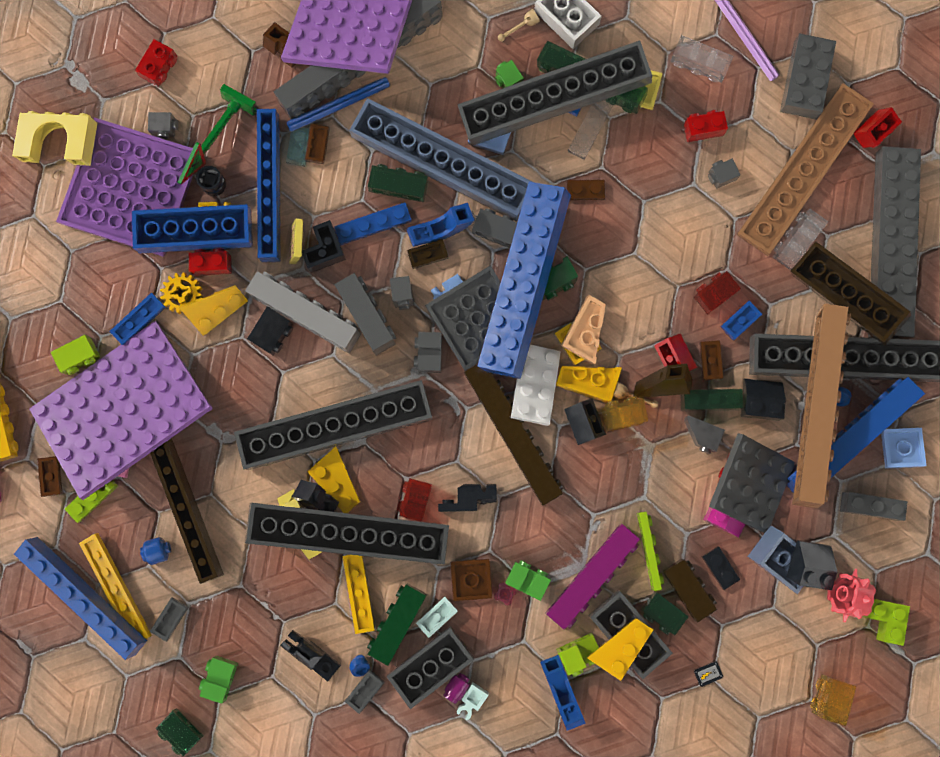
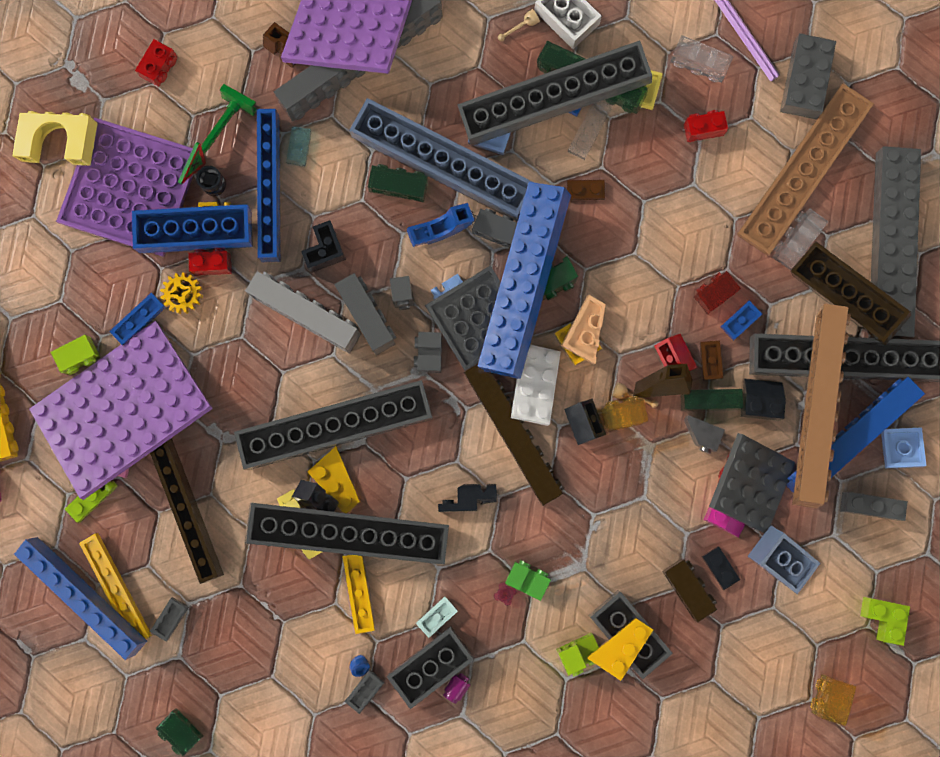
(49, 476): reddish brown plate -> none
(155, 551): blue head -> none
(162, 124): flat silver brick -> none
(212, 310): yellow wing -> none
(219, 679): bright green brick -> none
(270, 331): black slope -> none
(296, 237): light yellow tile -> none
(311, 655): black plate -> none
(317, 144): reddish brown plate -> none
(338, 104): blue axle -> none
(372, 223): blue plate -> none
(397, 624): dark green brick -> none
(415, 499): clear red brick -> none
(427, 254): dark brown plate -> none
(471, 580): reddish brown plate -> none
(473, 698): light aqua plate -> none
(508, 74): bright green brick -> none
(562, 692): blue arch -> none
(591, 382): yellow wing -> none
(592, 576): magenta brick -> none
(652, 559): lime plate -> none
(664, 613): clear green brick -> none
(708, 674): sticker -> none
(723, 173): dark grey brick -> none
(813, 565): black slope -> none
(845, 397): blue tile -> none
(851, 596): coral brick -> none
(877, 127): red brick -> none

